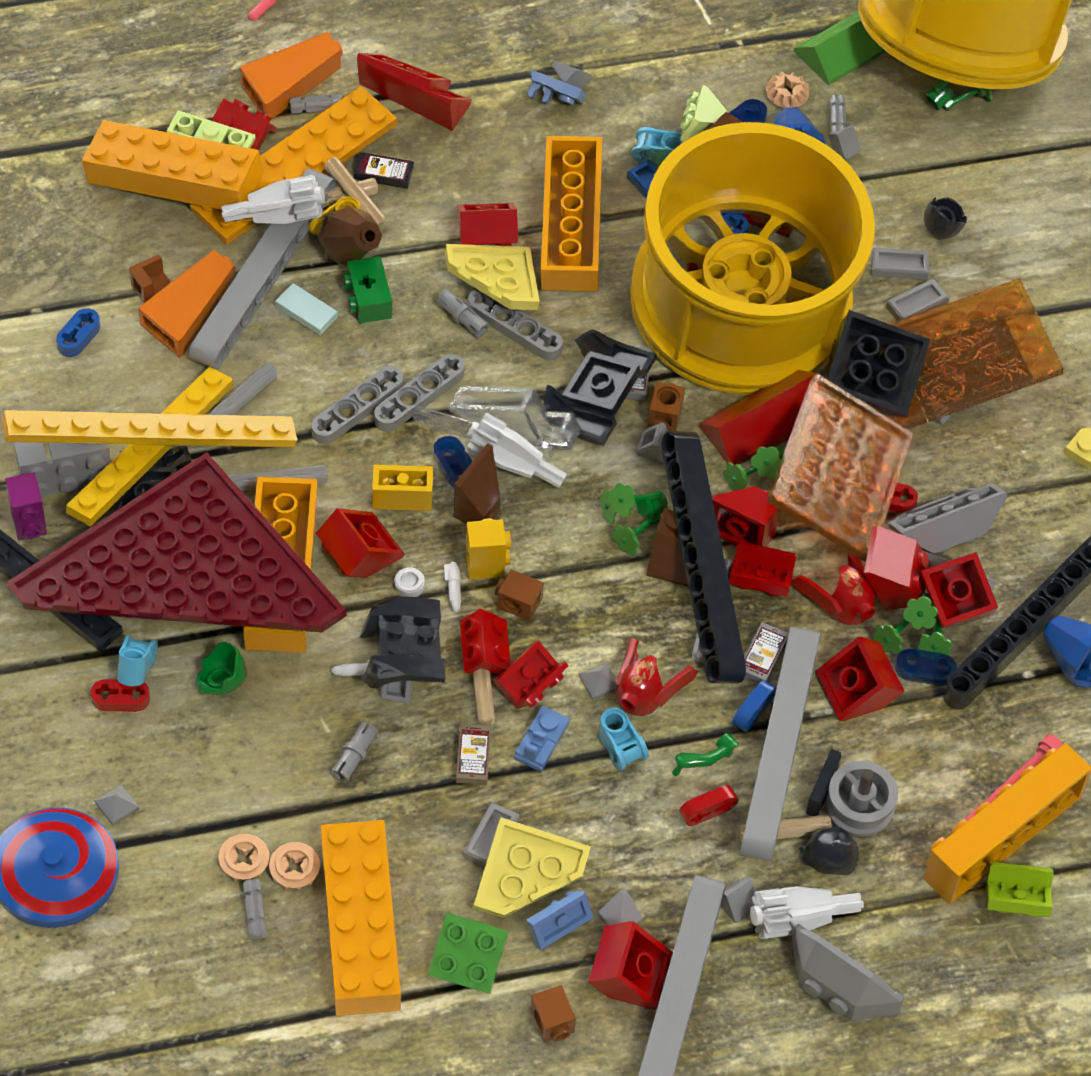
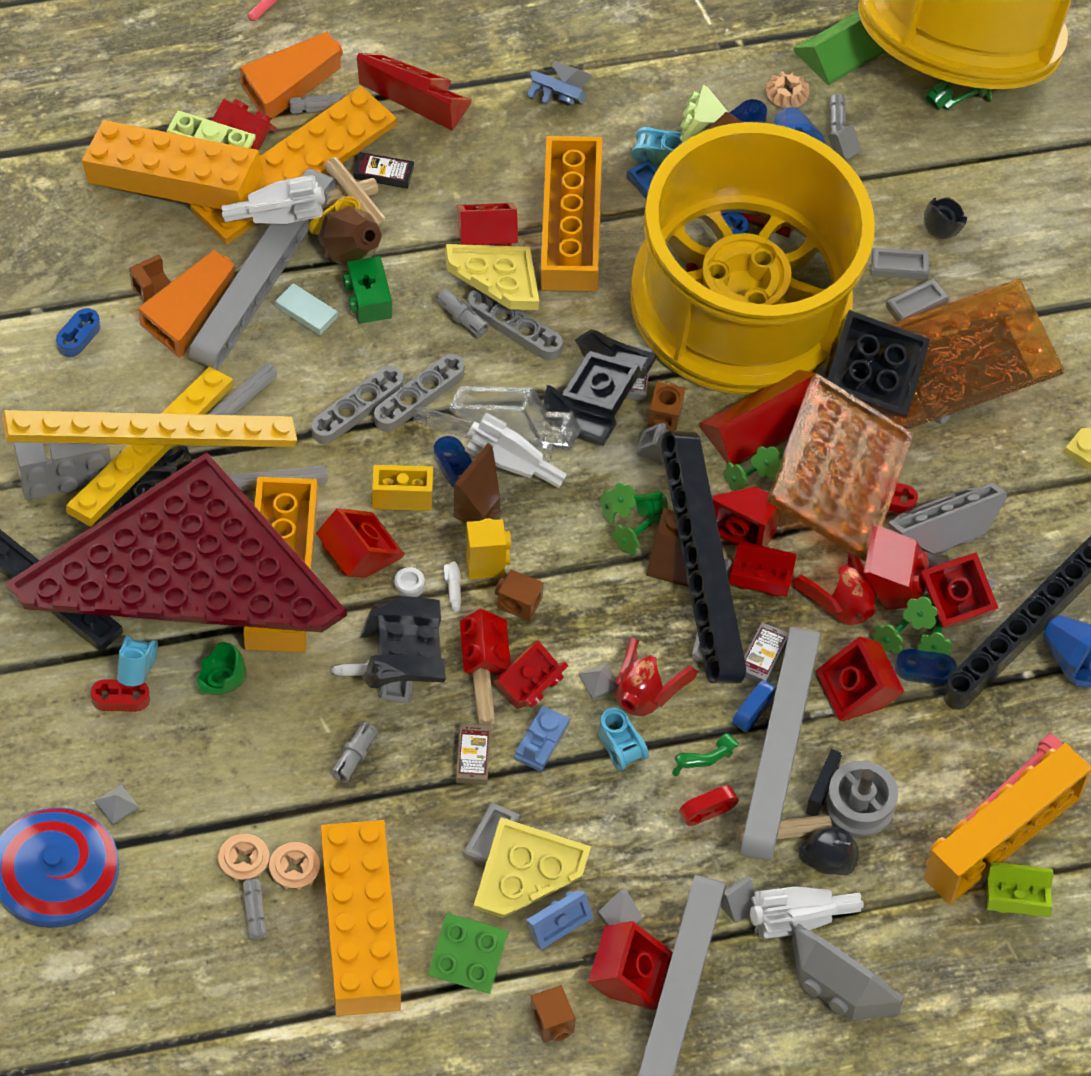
(26, 506): magenta brick -> none

